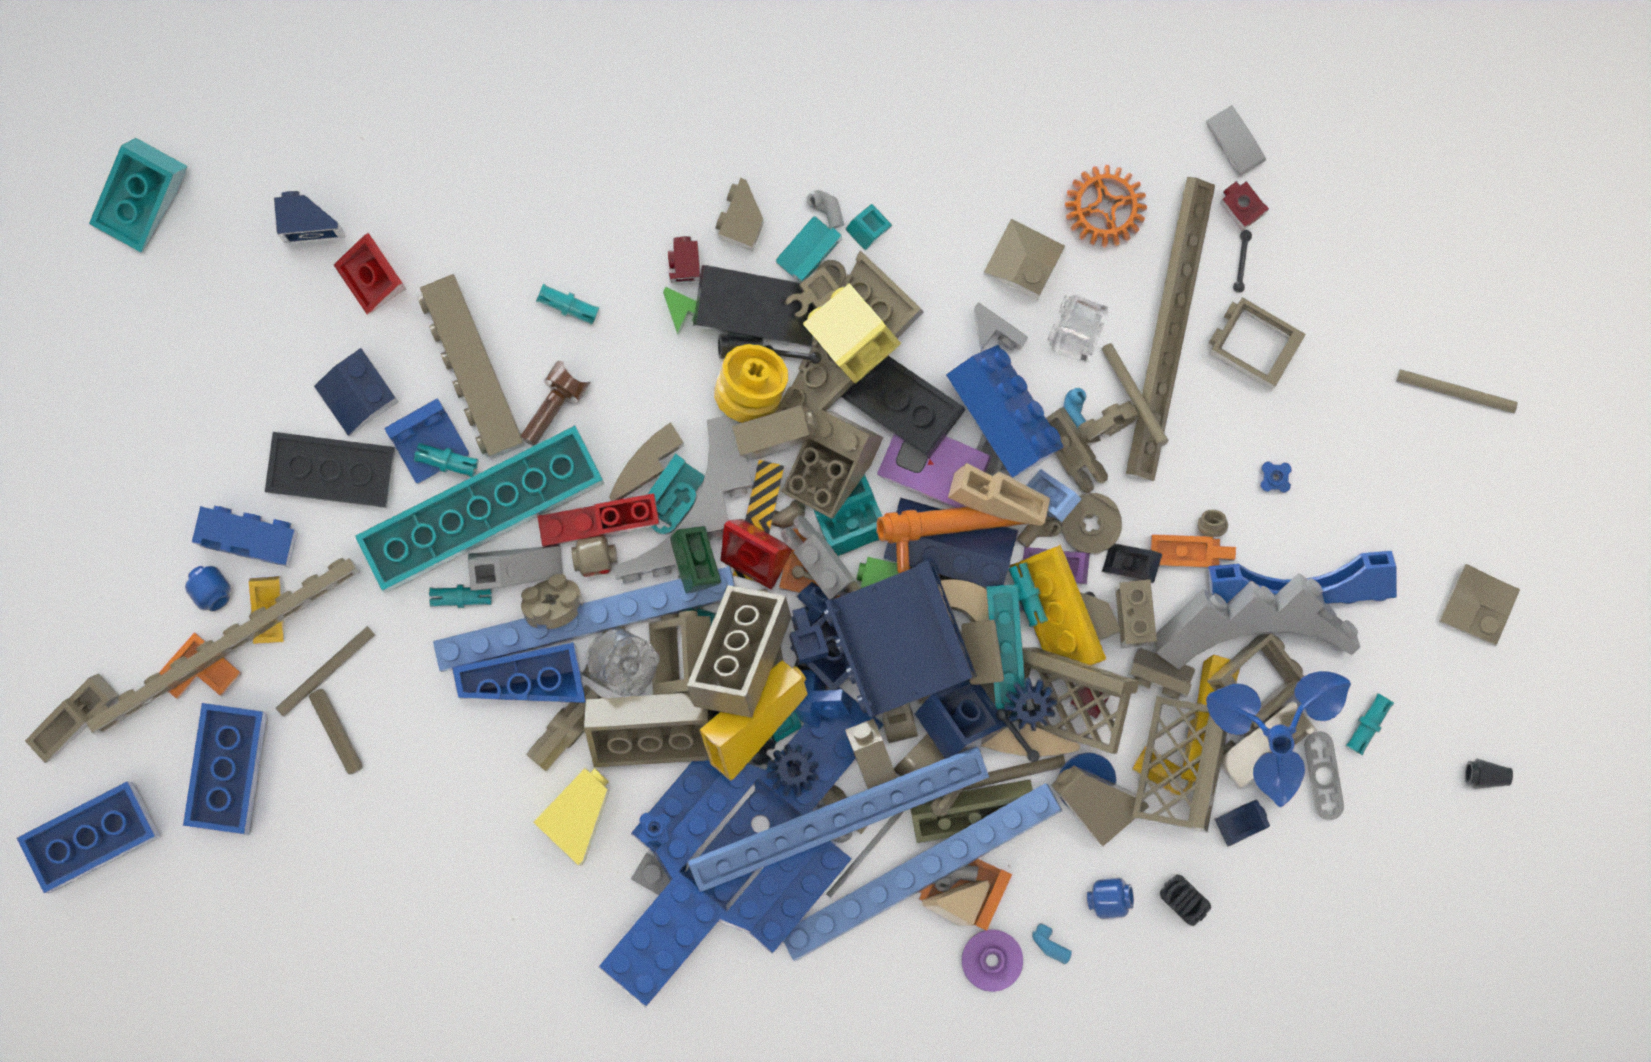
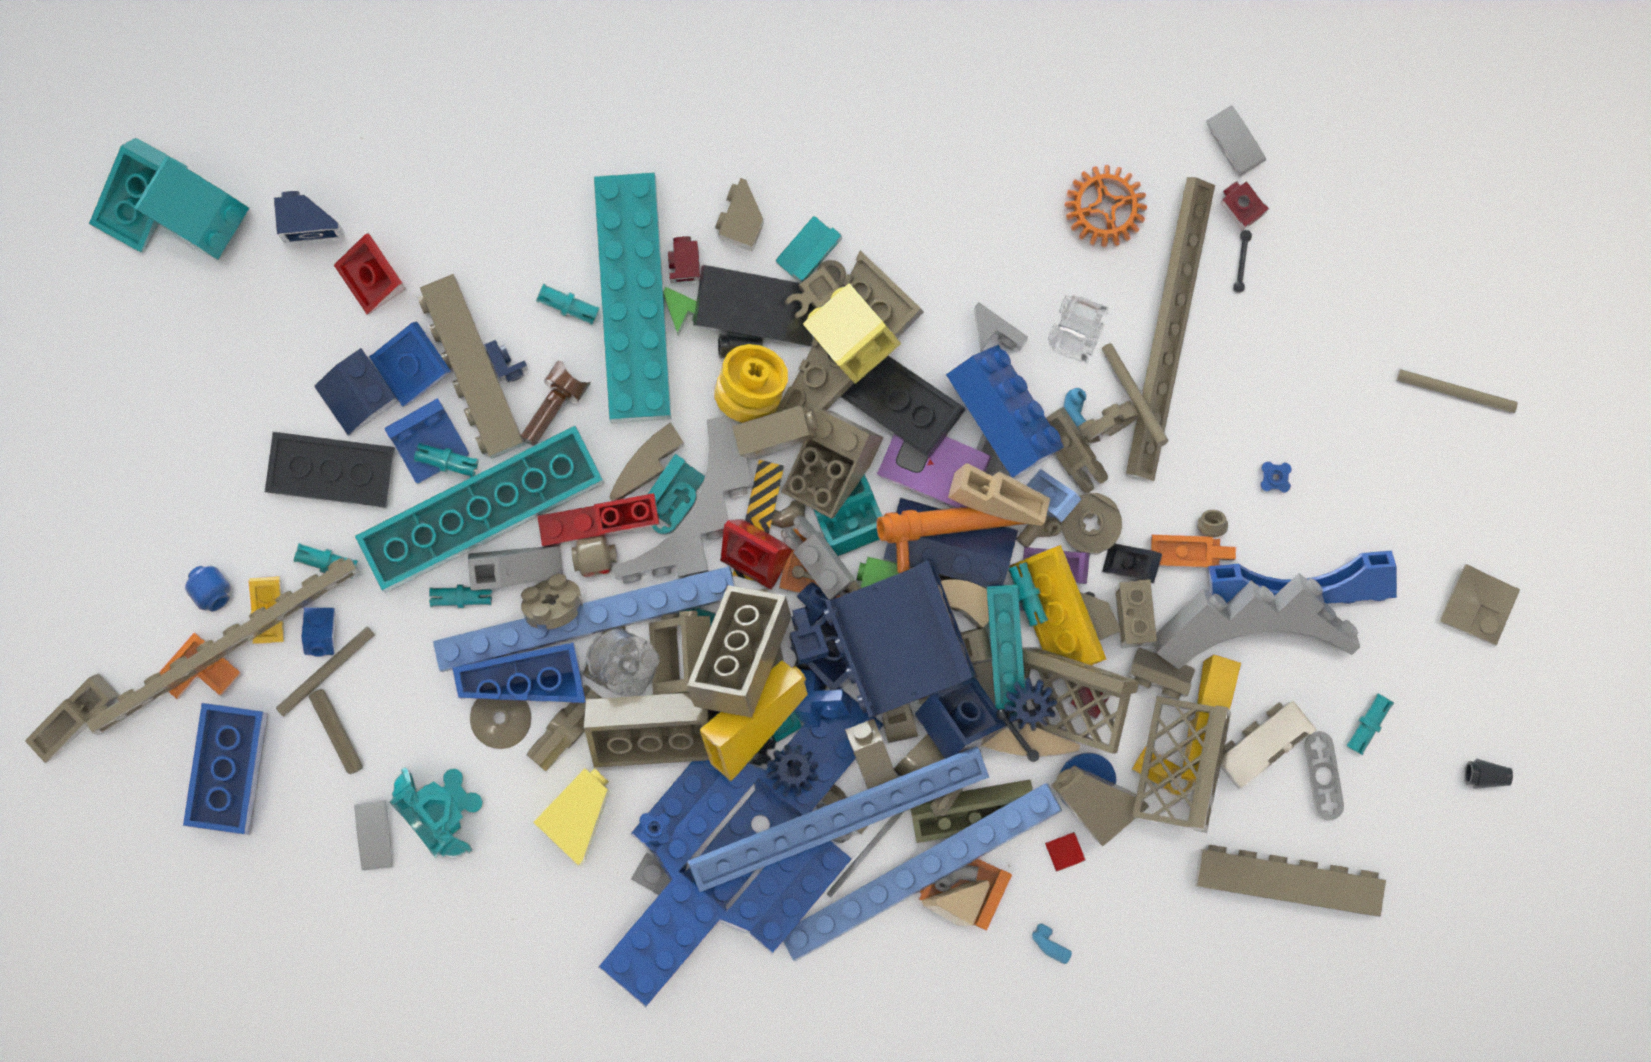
(88, 837): blue brick -> none
(191, 208): none -> teal slope
(245, 535): blue wedge -> none
(316, 557): none -> teal pin
(318, 631): none -> blue bracket
(373, 835): none -> light grey slope
(409, 364): none -> blue plate
(436, 811): none -> teal piece
(500, 358): none -> dark blue bracket
(500, 735): none -> dark tan dish
(632, 297): none -> teal brick
(695, 559): dark green slope -> none
(815, 357): black hinge -> none
(827, 204): light grey arm -> none
(868, 226): teal slope -> none
(983, 650): dark tan slope -> none
(992, 977): medium lavender dish -> none
(1020, 771): dark tan bar -> none
(1024, 259): dark tan slope -> none
(1065, 851): none -> red slope
(1111, 898): blue head -> none
(1185, 900): black gear -> none
(1232, 315): dark tan window -> none
(1242, 822): dark blue bracket -> none
(1283, 770): blue plant -> none
(1285, 666): dark tan window -> none
(1290, 882): none -> dark tan brick

